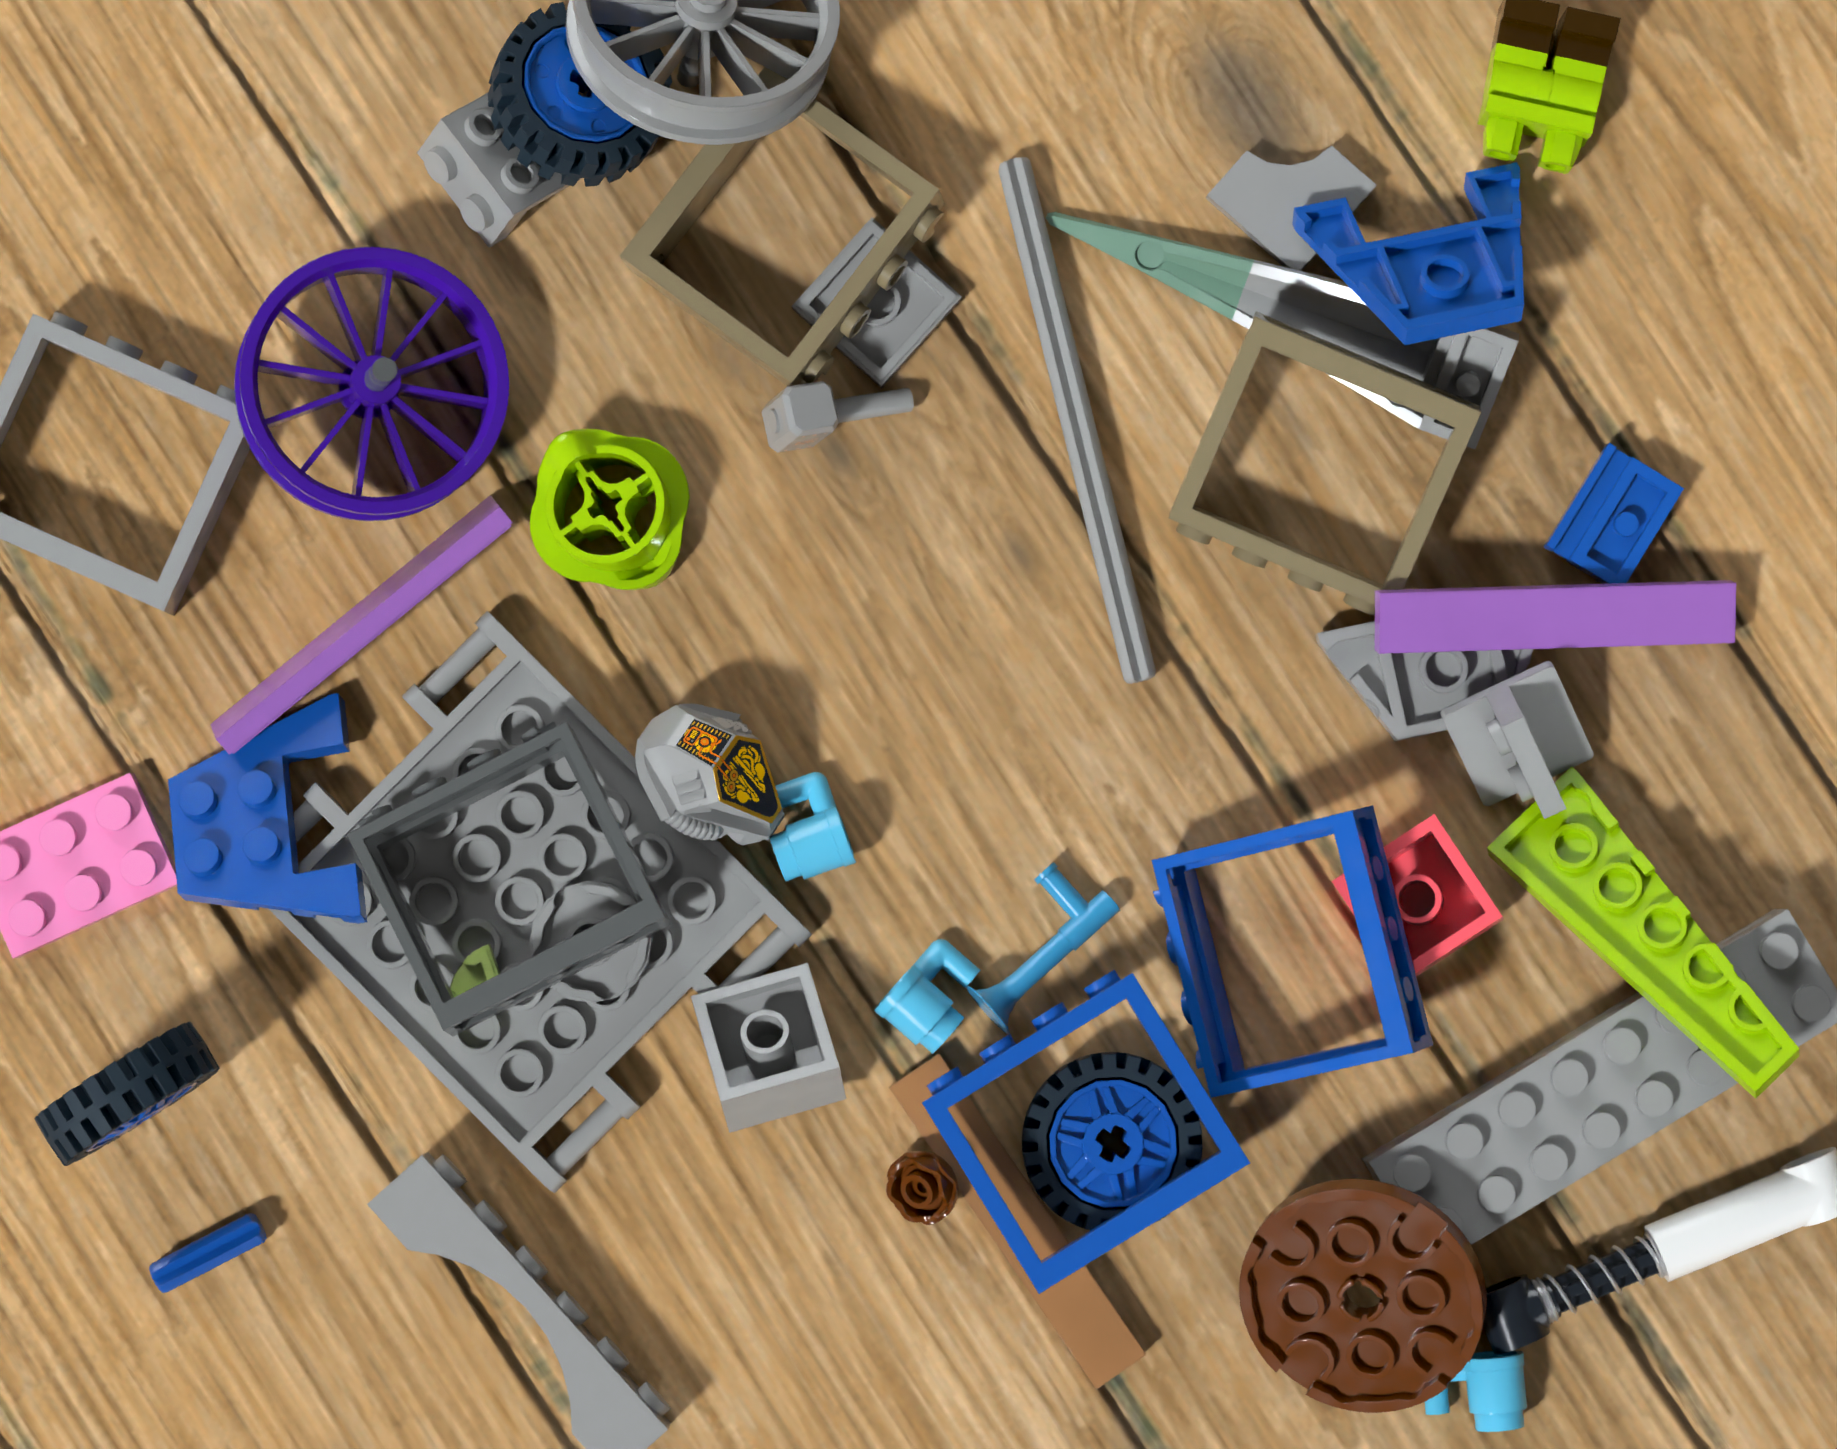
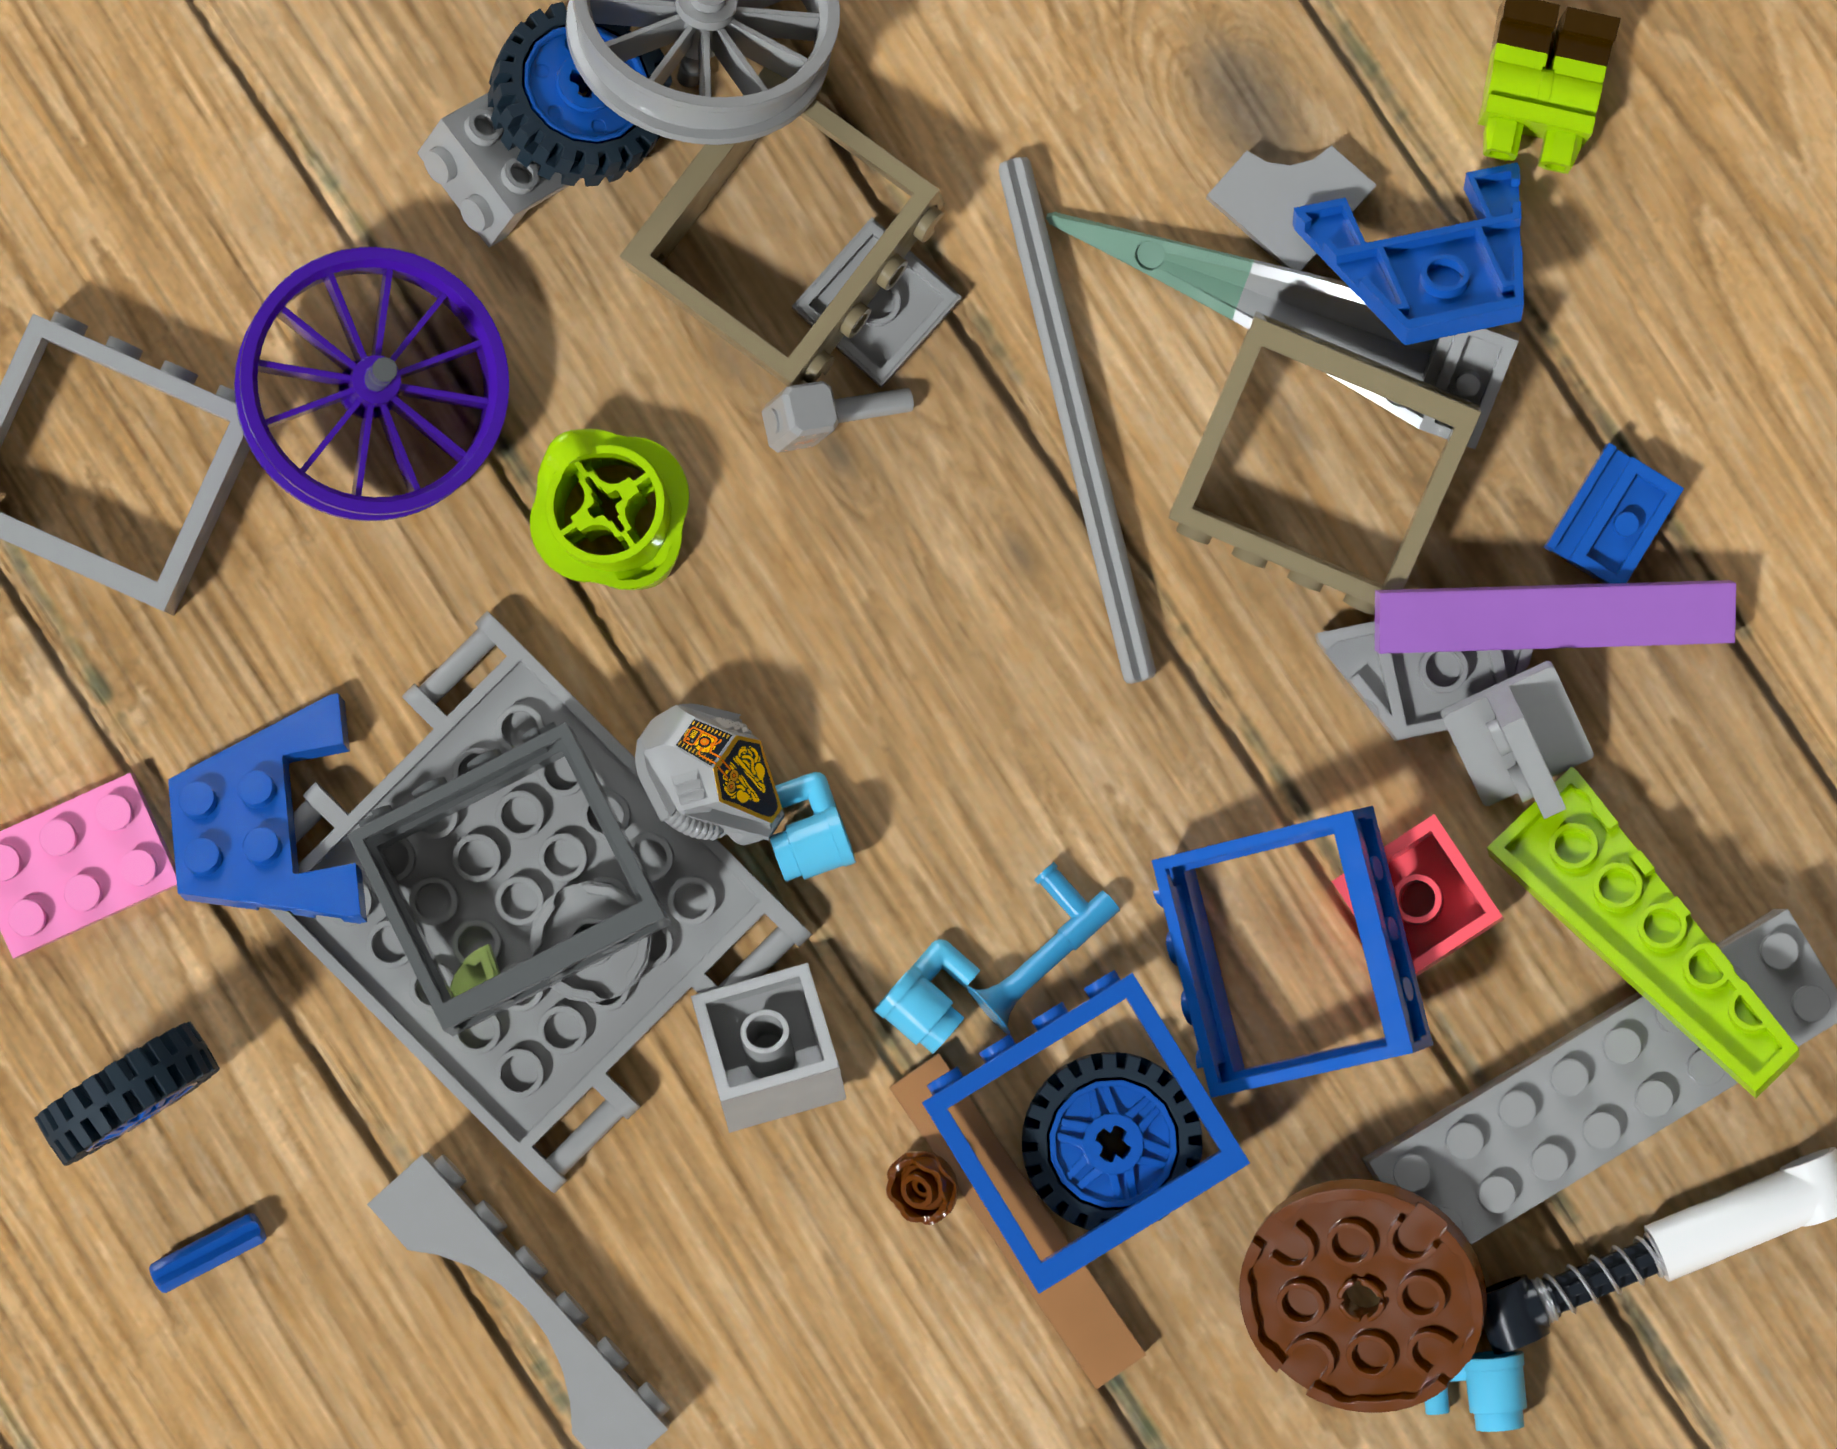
(360, 625): medium lavender tile -> none

